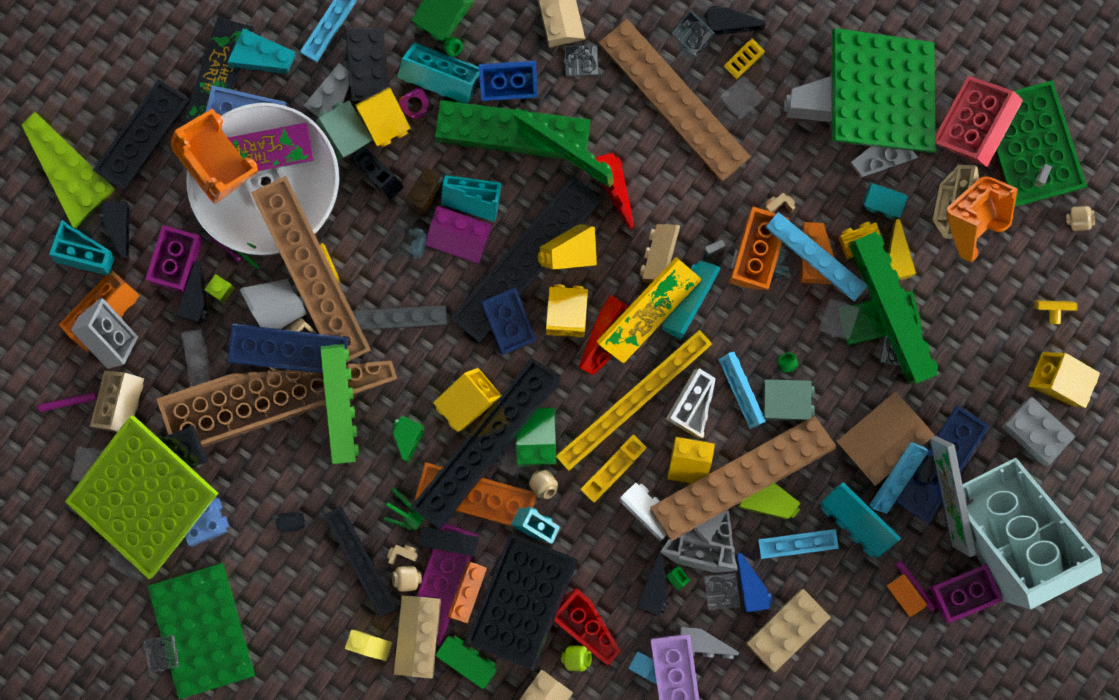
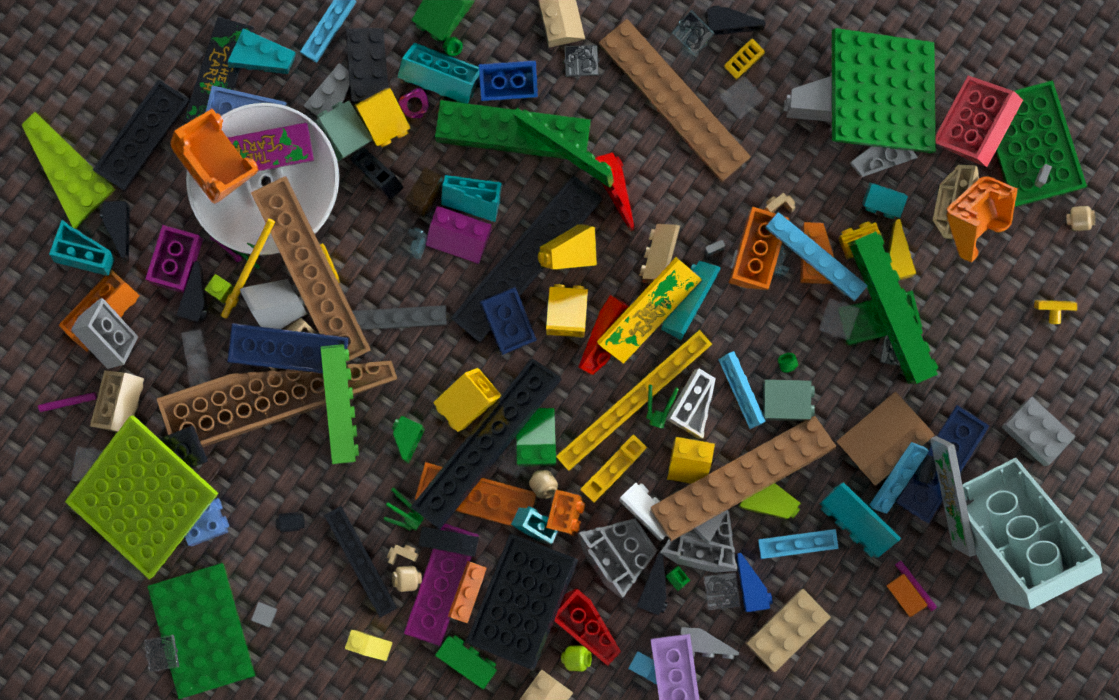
(232, 298): none -> yellow bar
(264, 614): none -> light grey tile
(417, 636): tan slope -> none
(565, 512): none -> orange bracket
(618, 553): none -> light grey wedge
(659, 418): none -> green plant
(965, 593): magenta brick -> none
(1064, 379): yellow slope -> none

